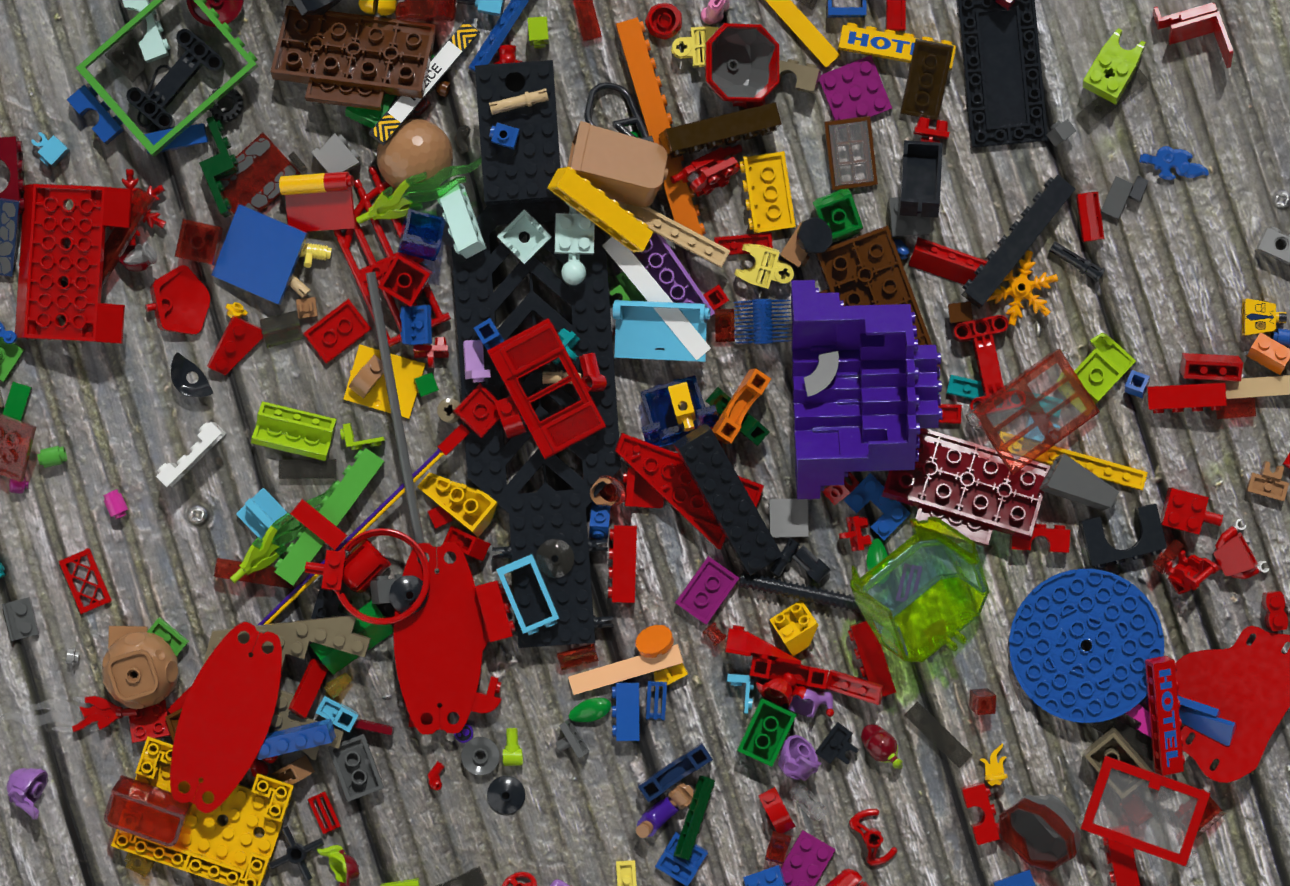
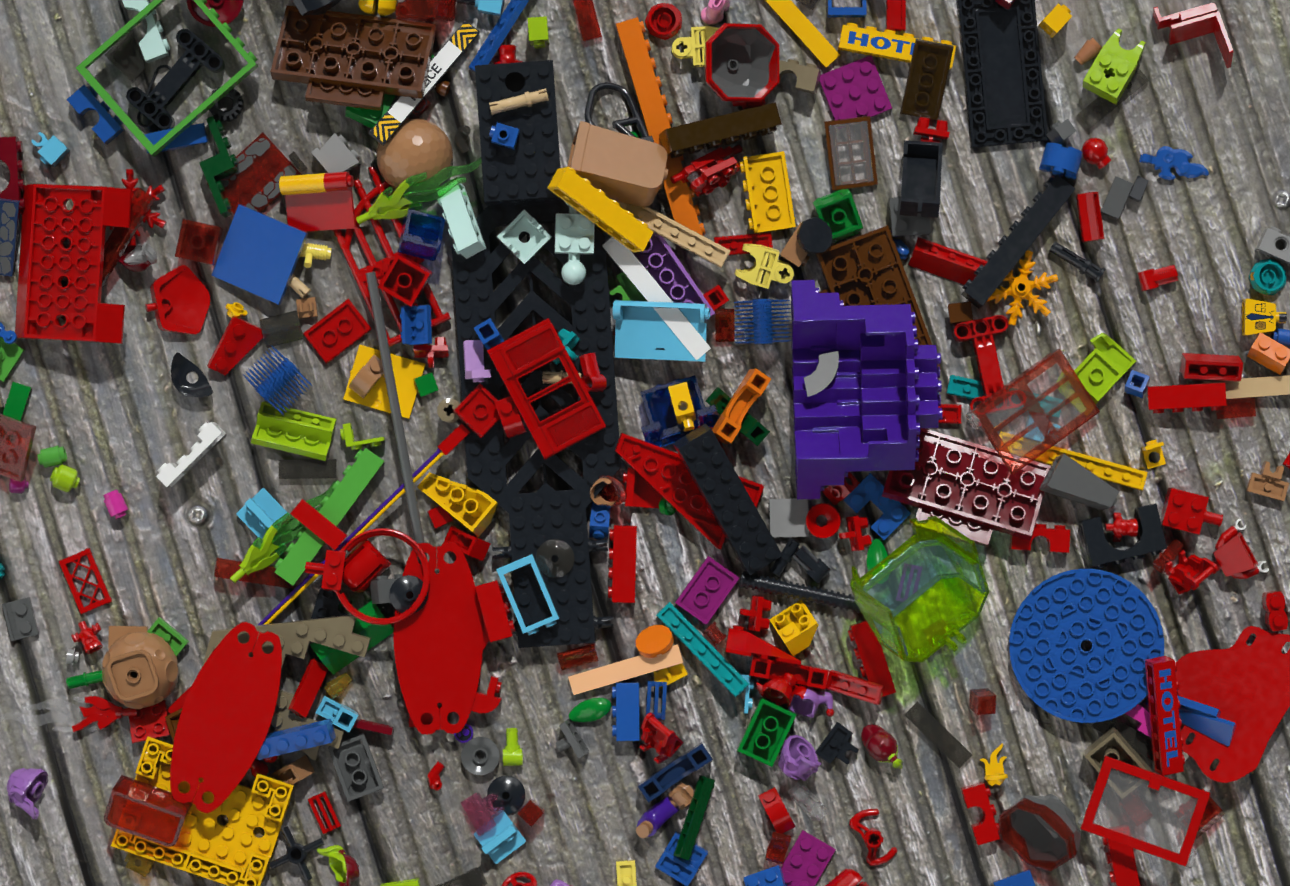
(64, 478): none -> lime head
(84, 679): none -> green axle
(88, 637): none -> red piece
(277, 380): none -> blue piece
(481, 812): none -> clear pink plate
(501, 839): none -> medium azure bracket
(531, 812): none -> clear red brick
(659, 737): none -> red piece
(666, 508): none -> green tile
(703, 649): none -> teal tile
(756, 621): none -> red hips
(831, 515): none -> red piece
(1055, 20): none -> yellow brick
(1061, 160): none -> blue brick
(1088, 51): none -> nougat cone
(1096, 152): none -> red piece
(1122, 527): none -> red piece
(1153, 446): none -> yellow bracket
(1154, 278): none -> red piece
(1268, 277): none -> teal hat

